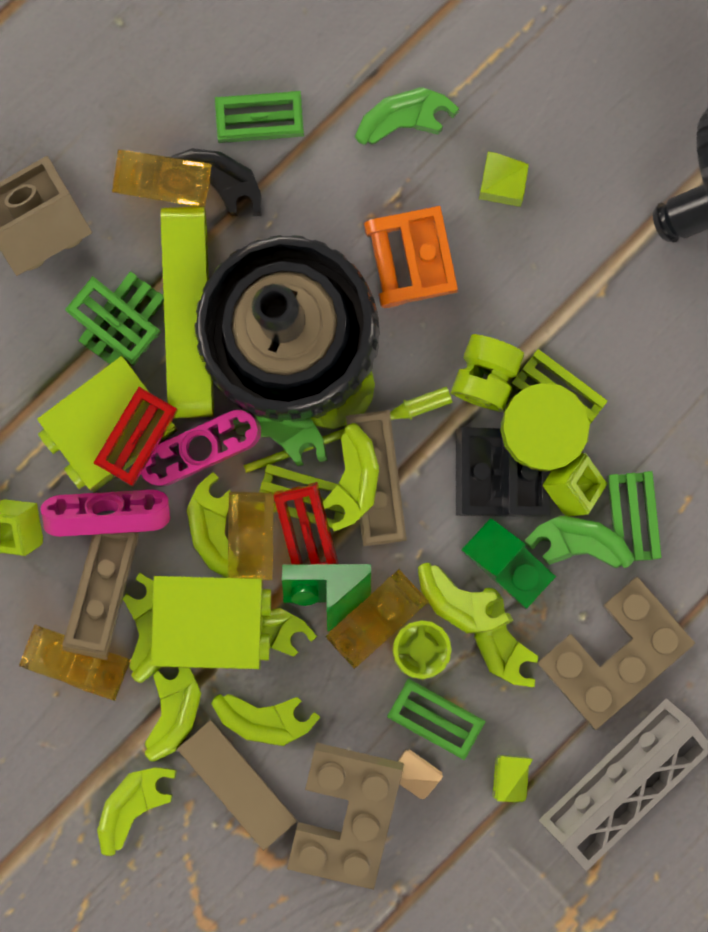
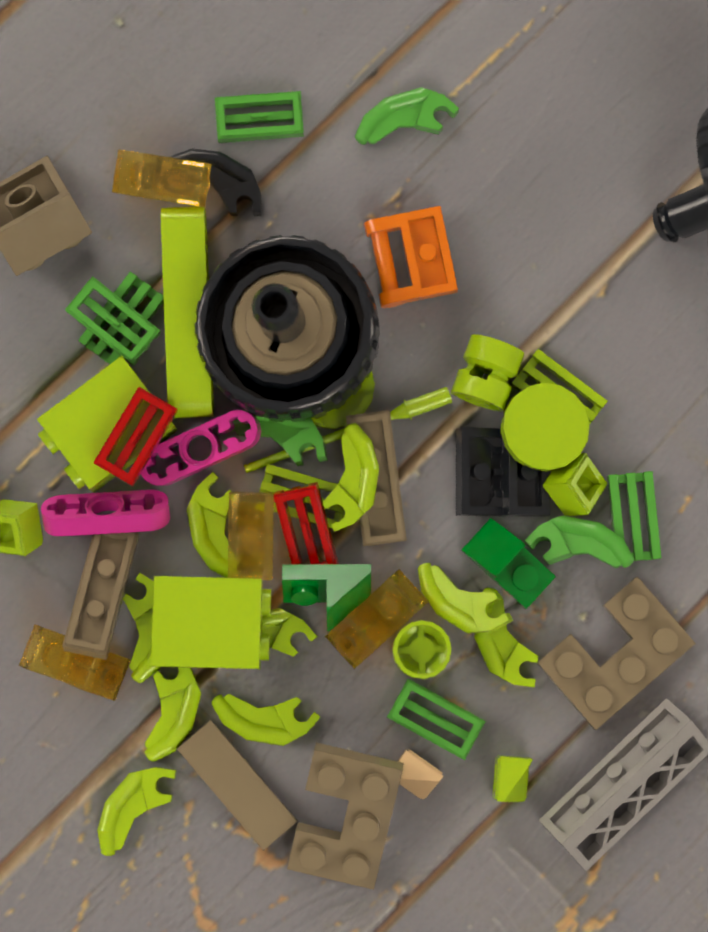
(503, 180): lime slope -> none

